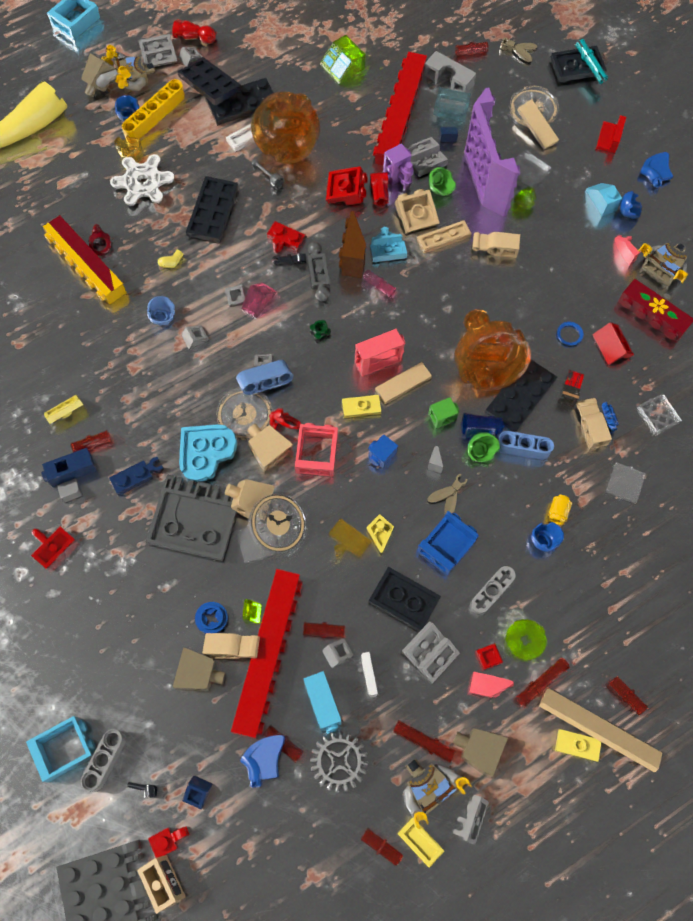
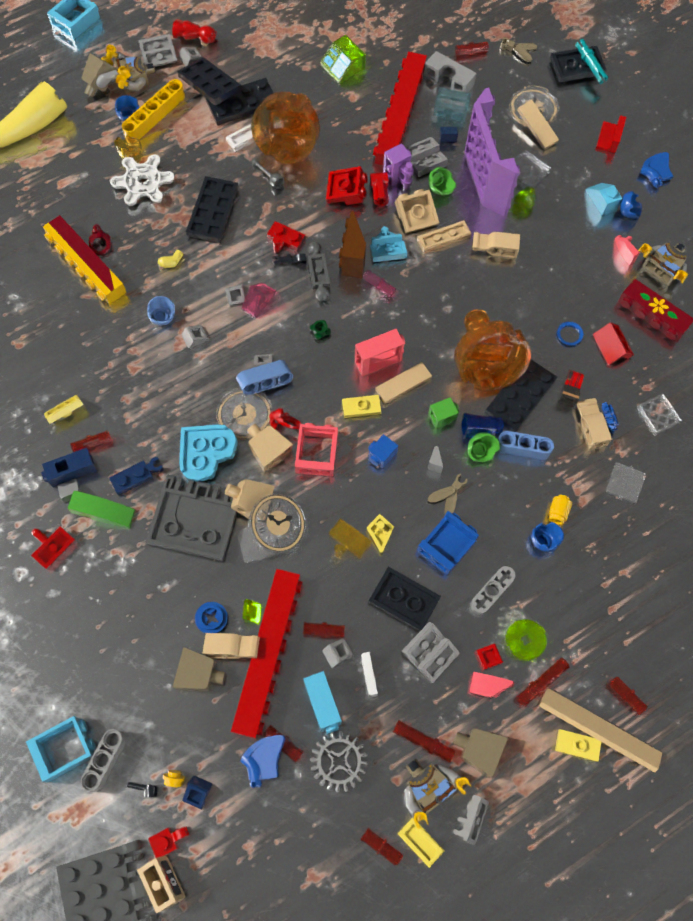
(100, 509): none -> bright green slope
(173, 778): none -> yellow plate

